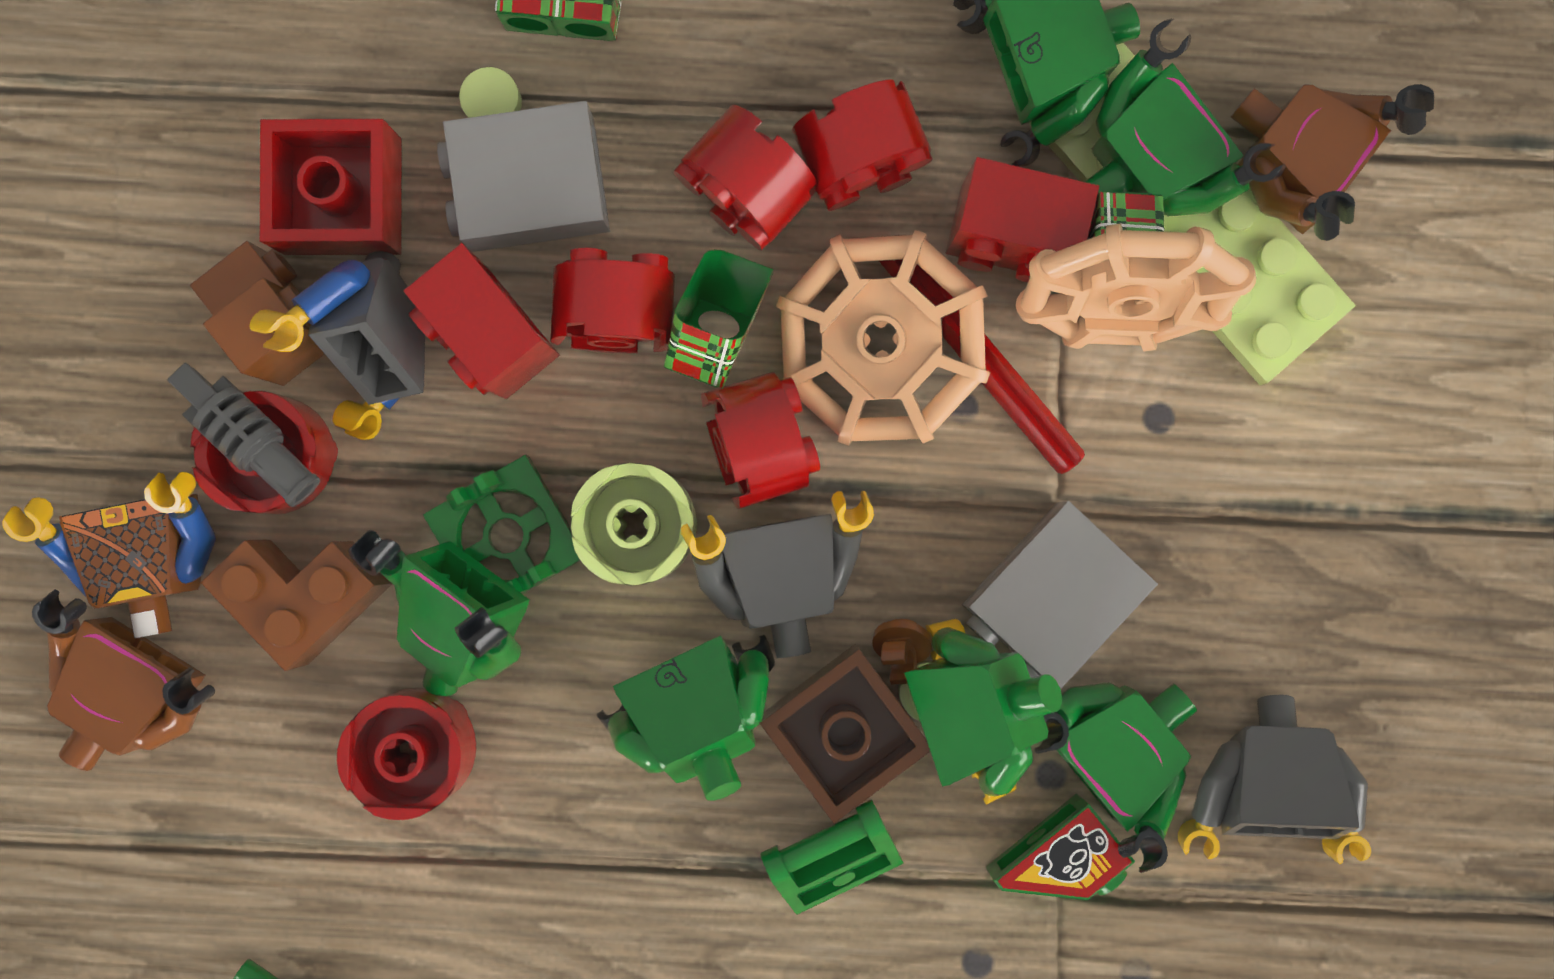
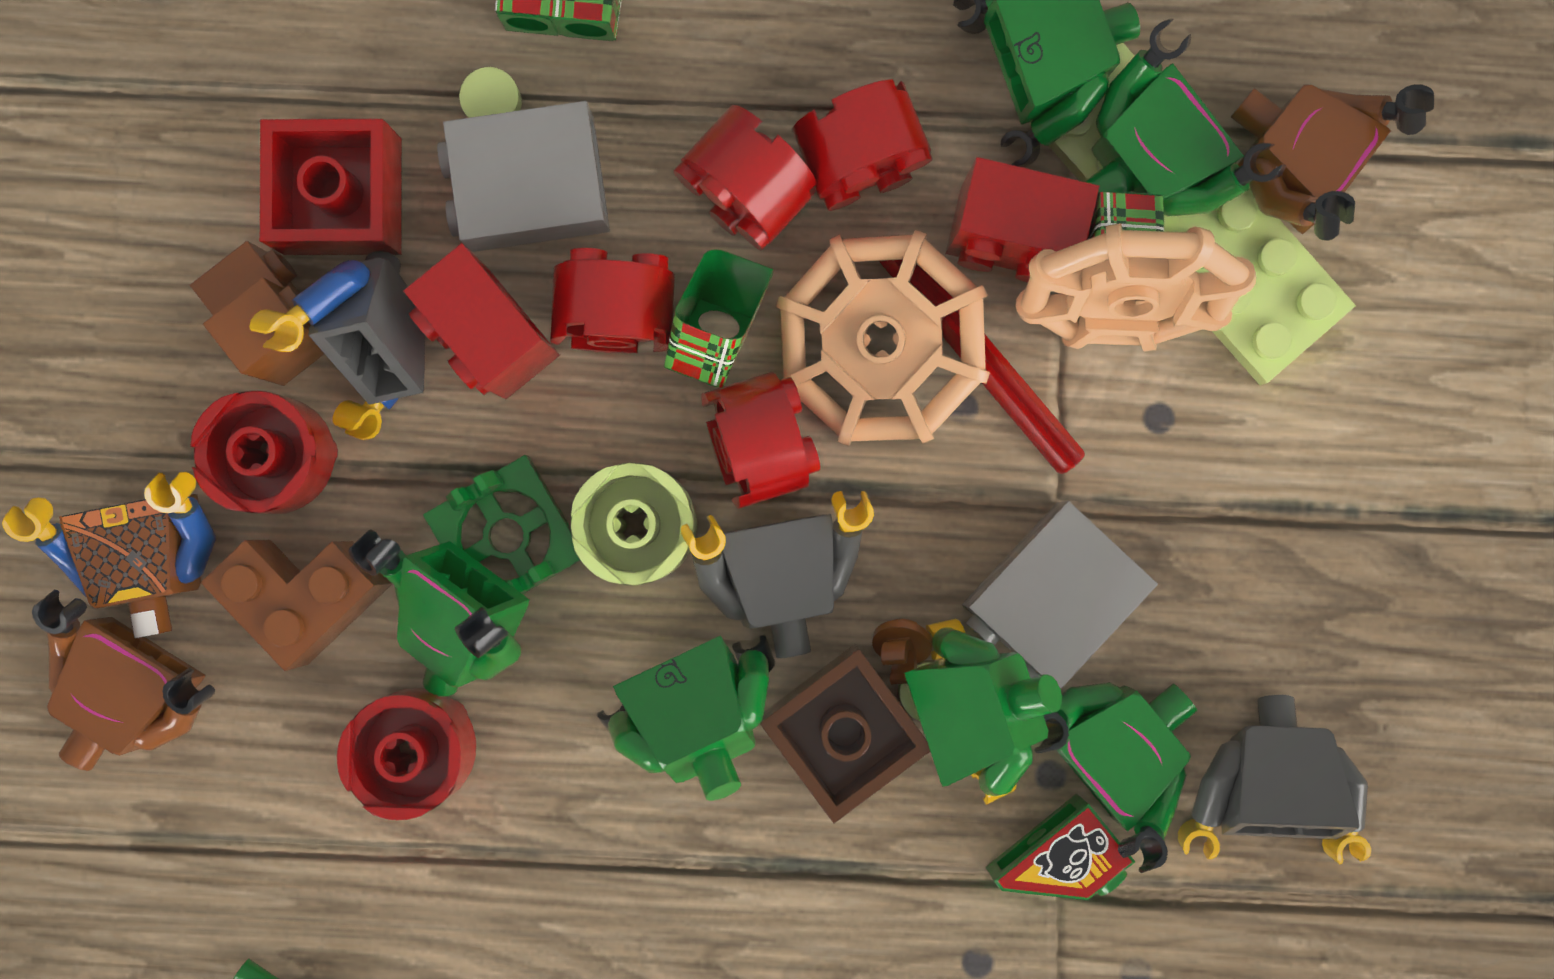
(243, 433): dark grey hinge -> none
(832, 859): green plate -> none

